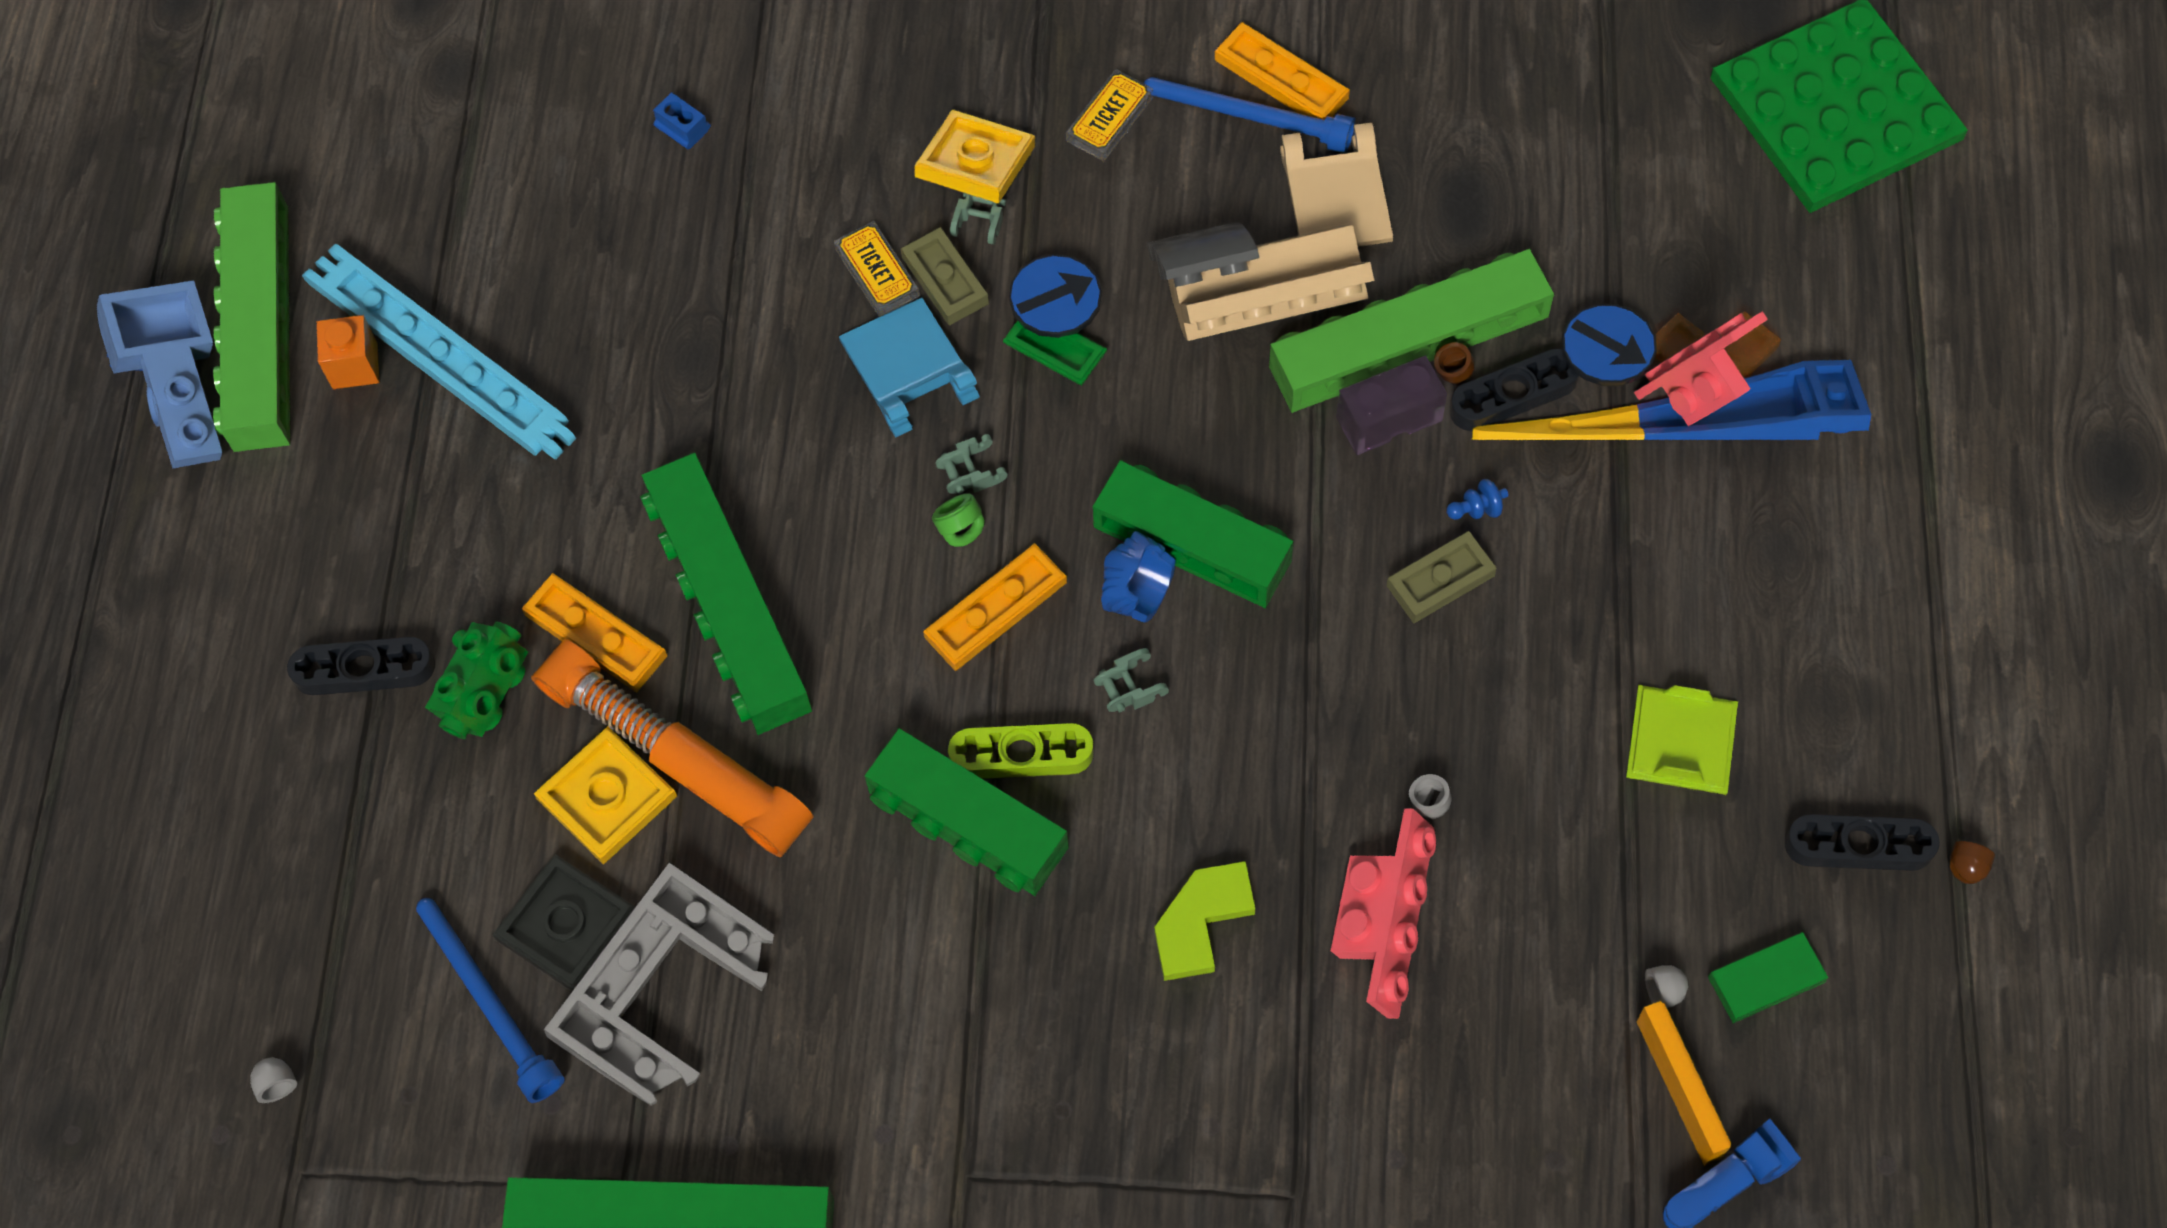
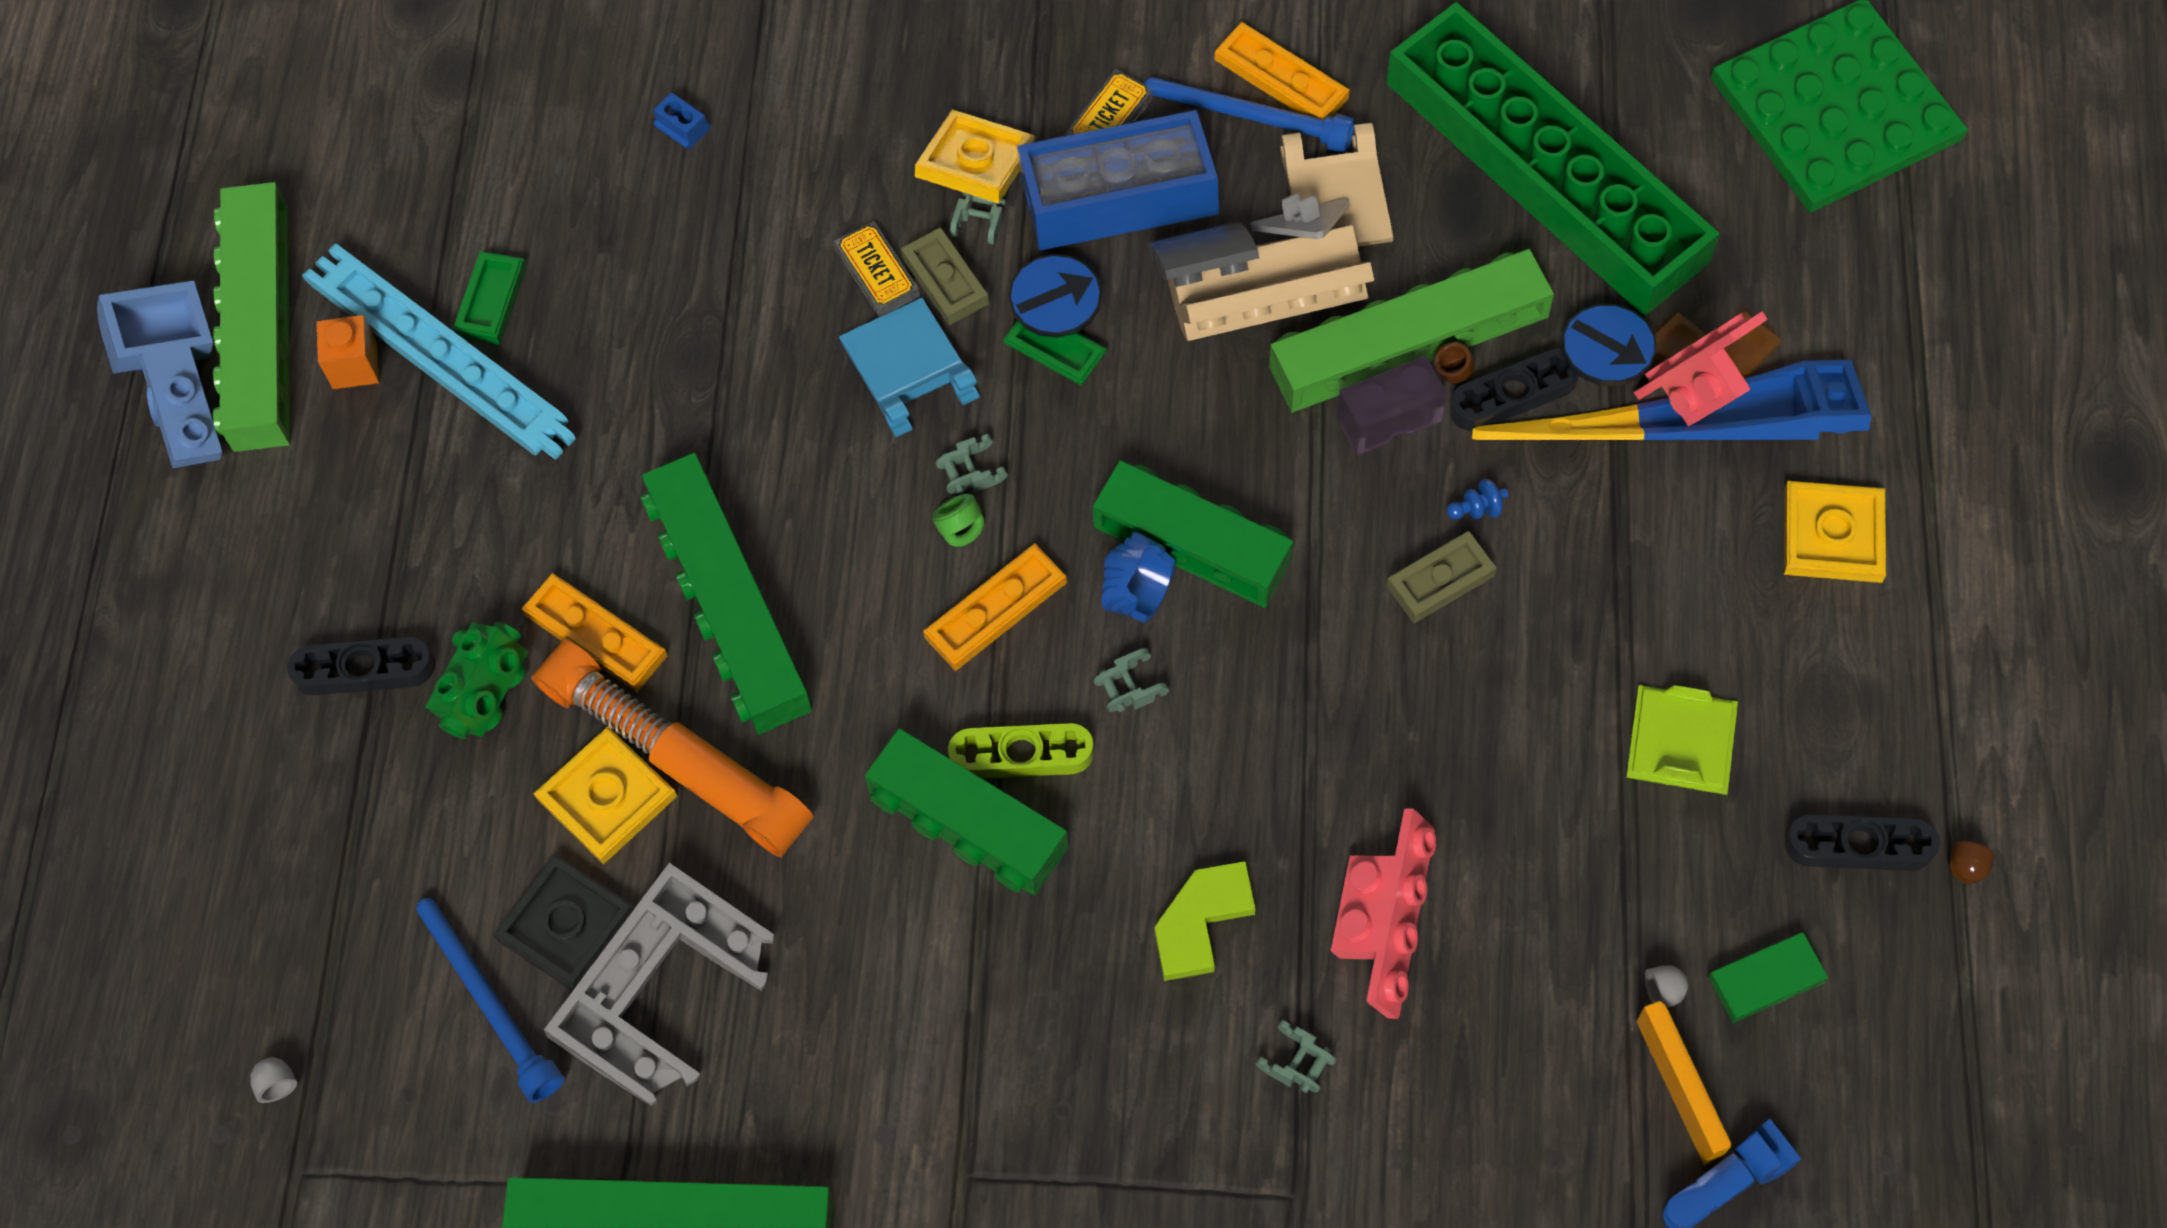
(489, 297): none -> green tile
(1118, 180): none -> brick
(1289, 1074): none -> sand green piece
(1303, 217): none -> light grey piece
(1422, 792): light grey hinge -> none
(1551, 158): none -> green brick
(1834, 531): none -> yellow tile

